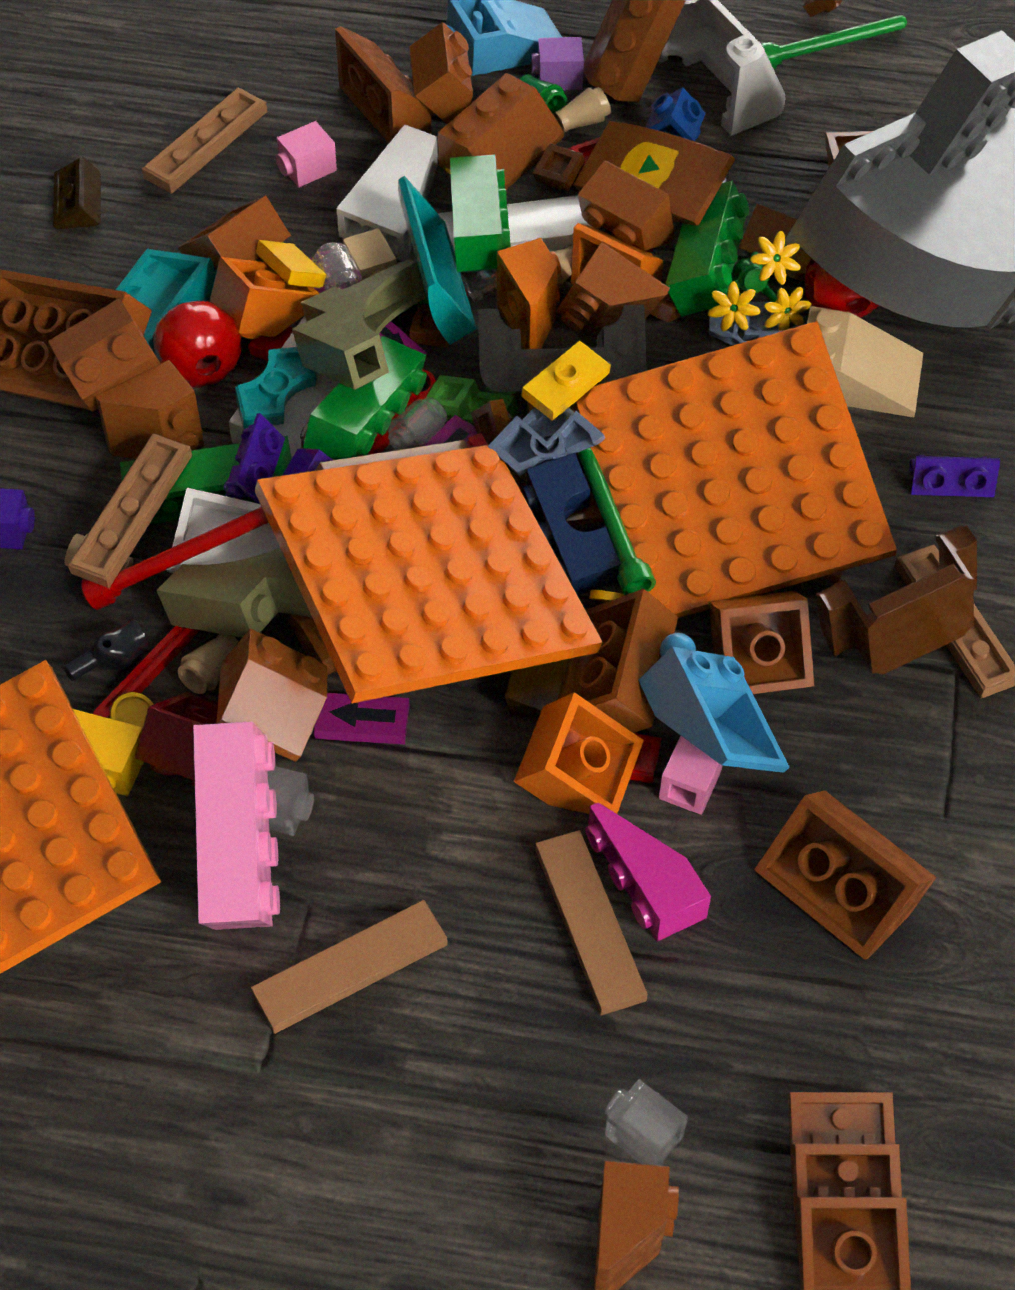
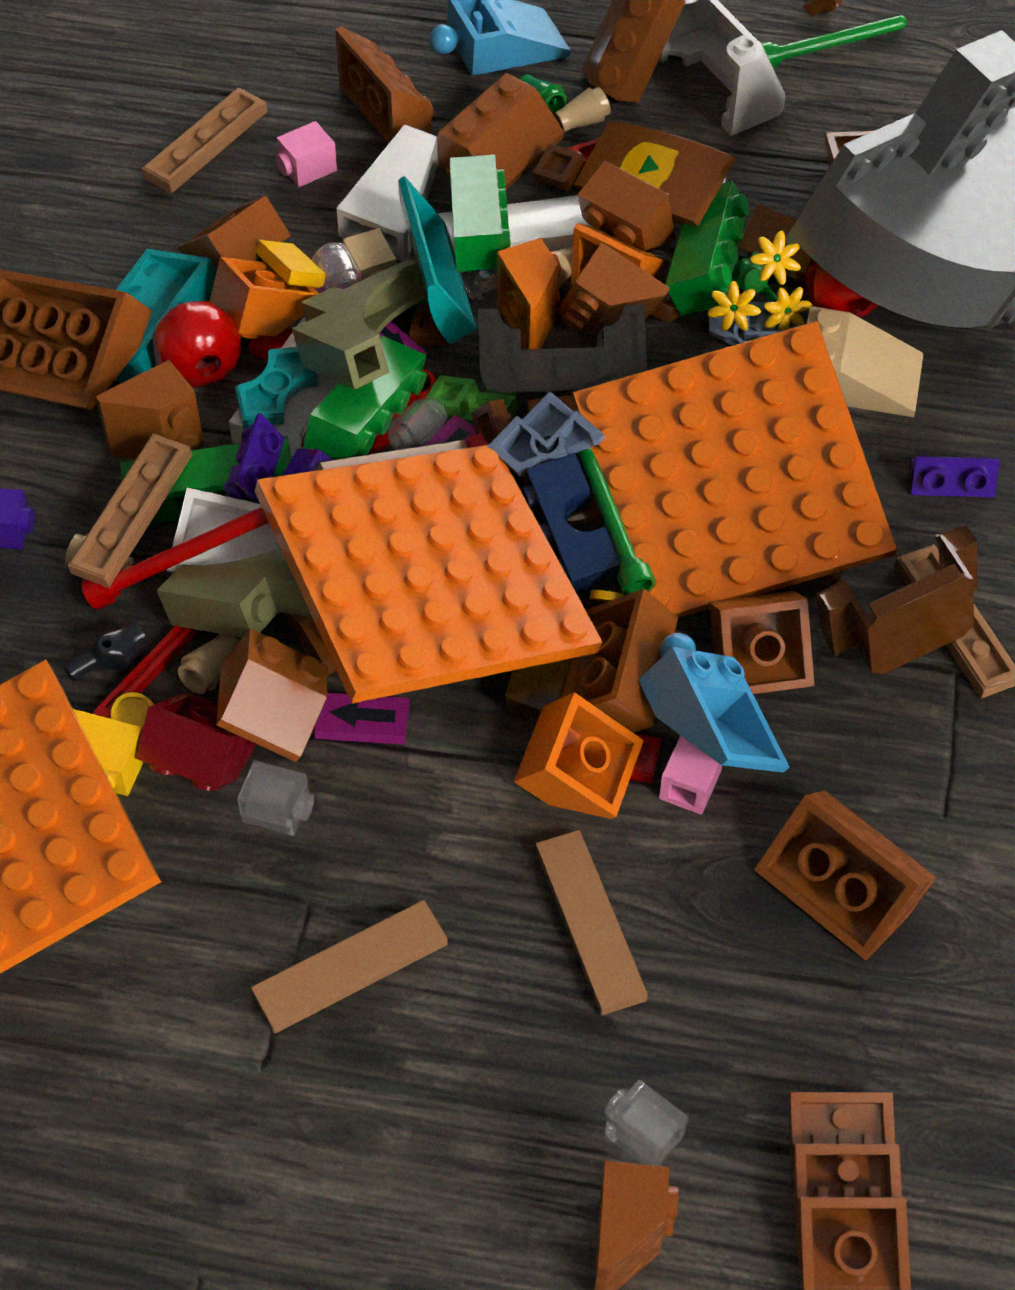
(77, 195): dark brown slope -> none
(103, 352): dark orange slope -> none
(234, 826): bright pink brick -> none
(442, 72): dark orange slope -> none
(559, 62): medium lavender brick -> none
(565, 380): yellow plate -> none
(656, 877): dark pink slope -> none
(677, 115): blue brick -> none

